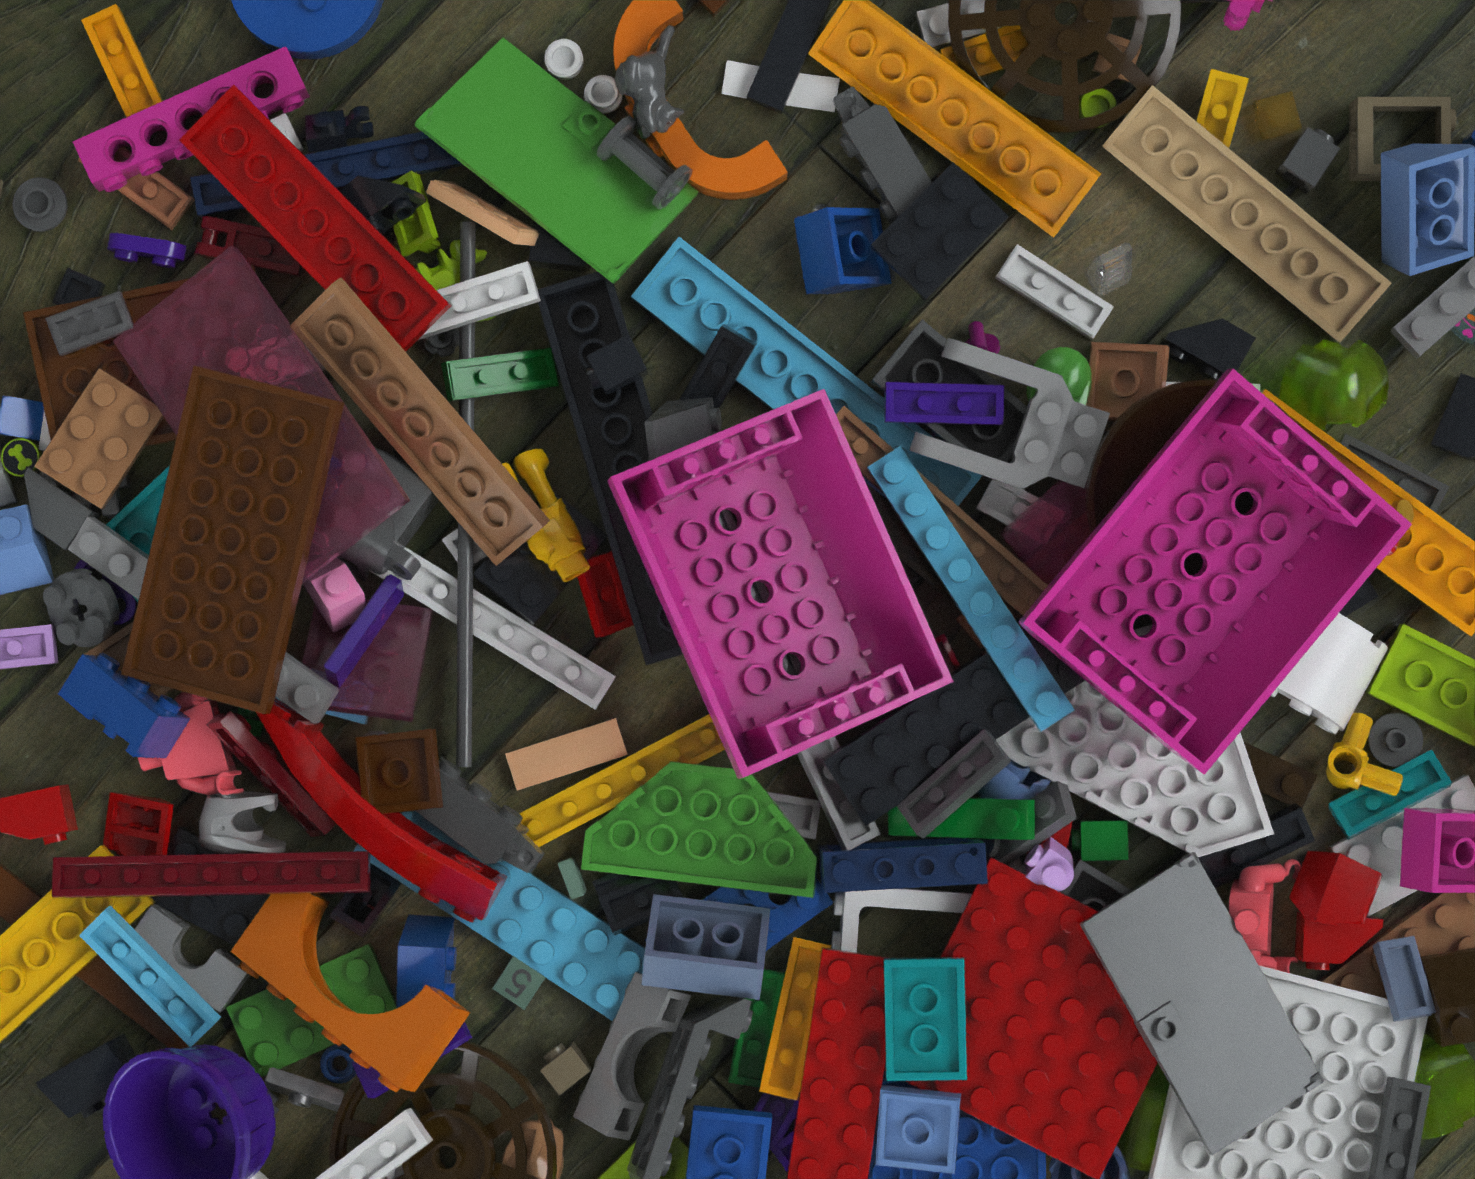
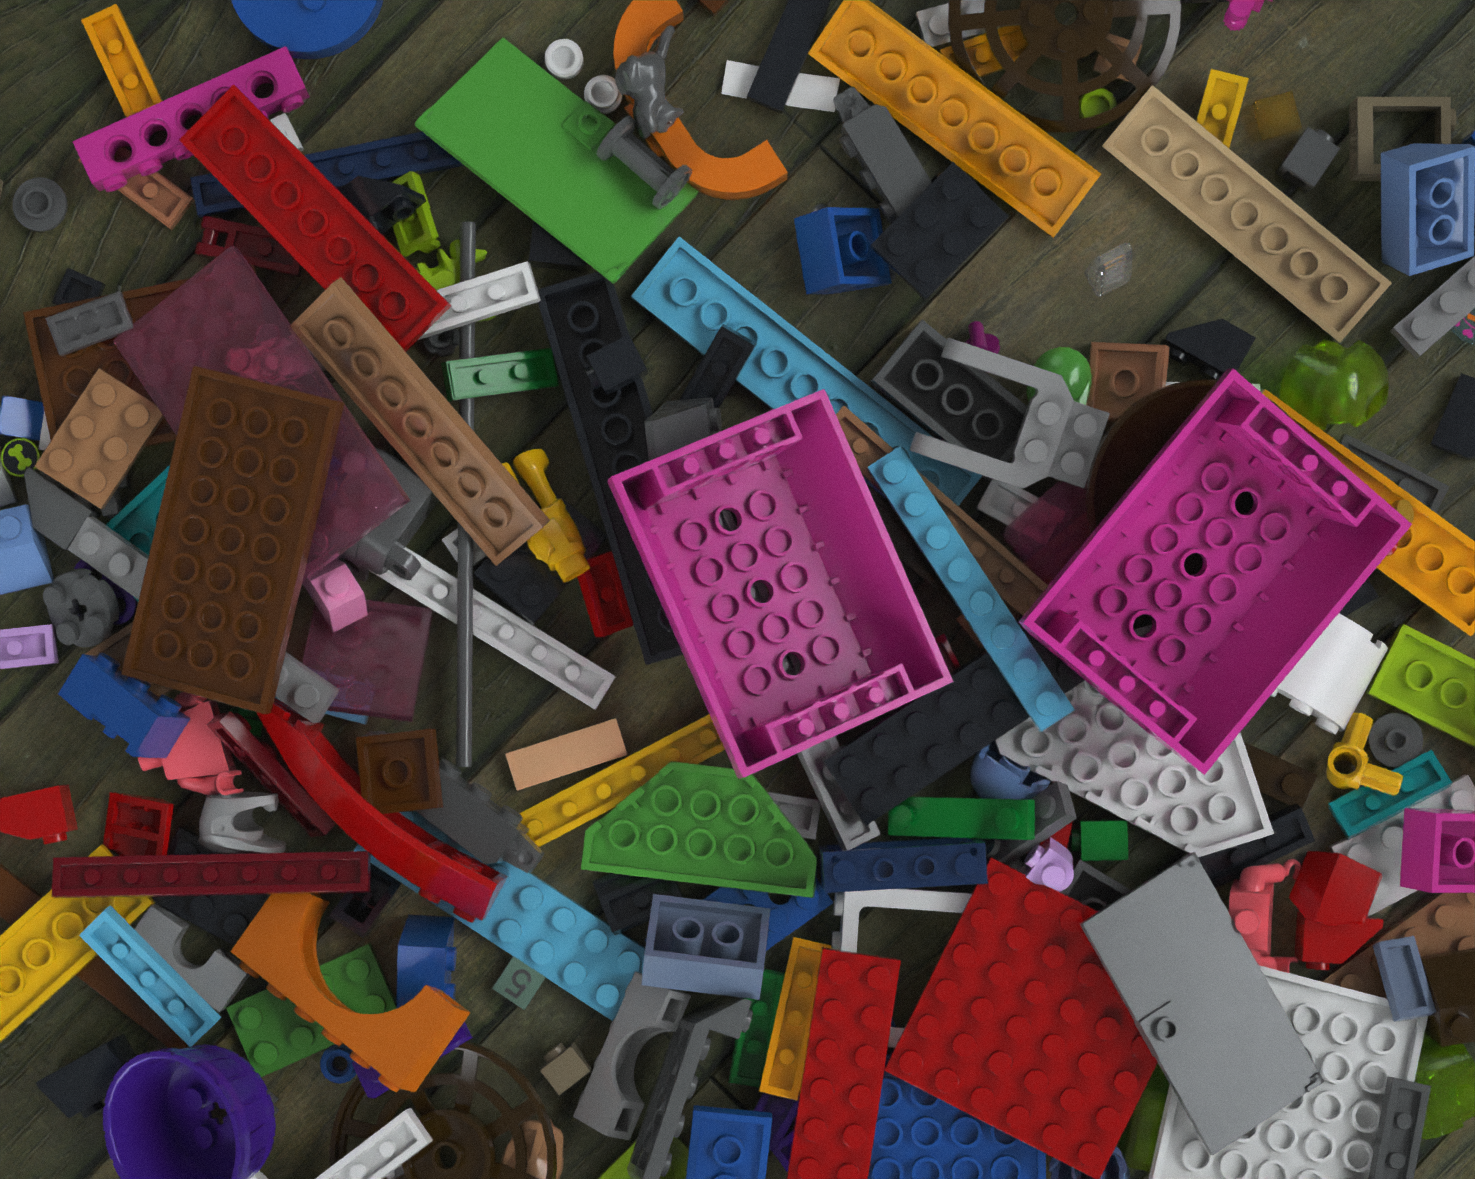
(130, 247): dark purple plate -> none
(303, 1090): flat silver plate -> none
(332, 129): black plate -> none
(364, 630): dark purple tile -> none
(483, 212): light nougat tile -> none
(572, 877): sand green tile -> none
(918, 1129): medium blue tile -> none
(925, 1019): teal plate -> none
(943, 403): dark purple plate -> none
(953, 783): dark grey plate -> none
(1054, 292): white tile -> none

